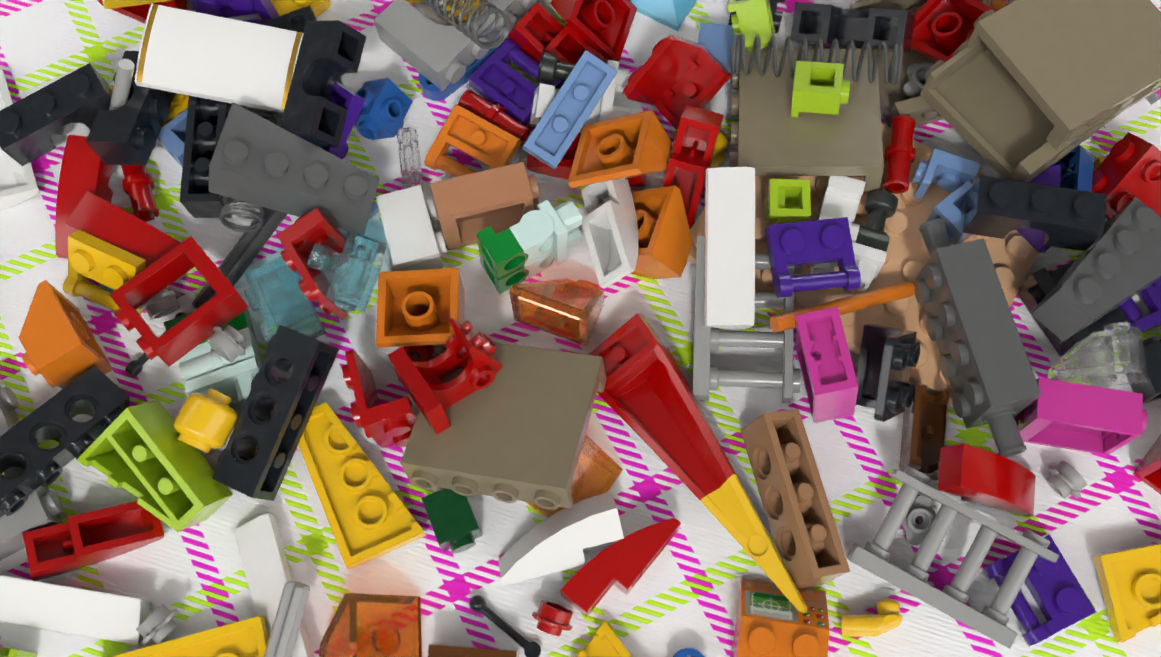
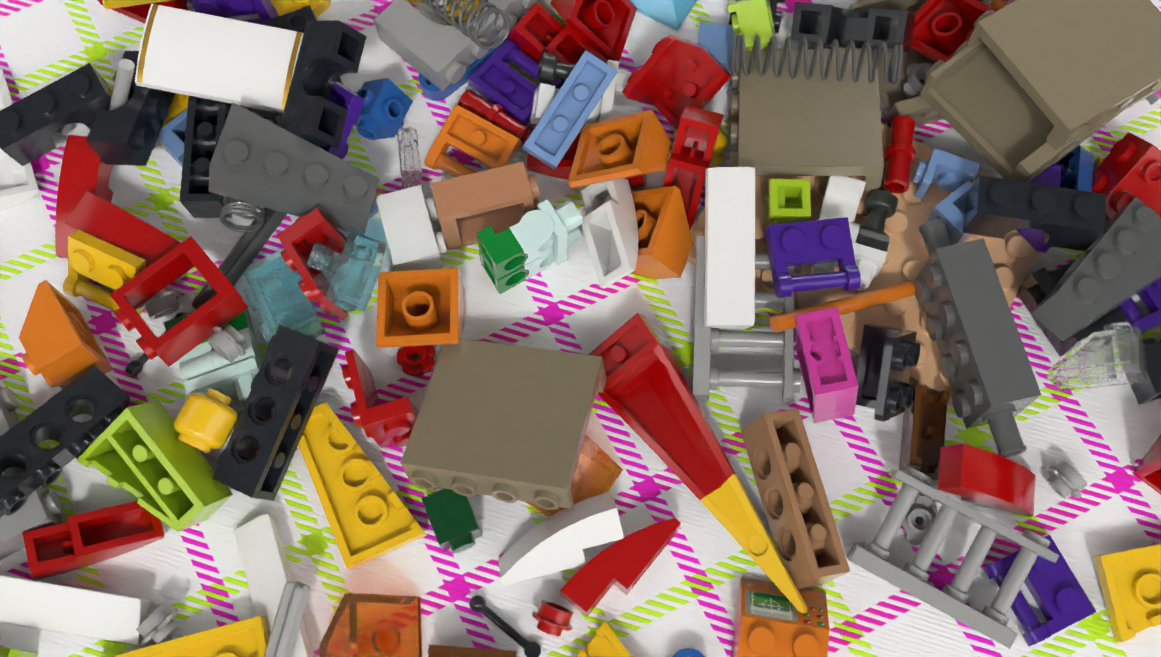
(139, 187): red pin -> none
(423, 379): red tile -> none
(559, 307): clear orange slope -> none
(819, 88): lime brick -> none
(873, 624): yellow arm -> none
(1082, 417): dark pink window -> none

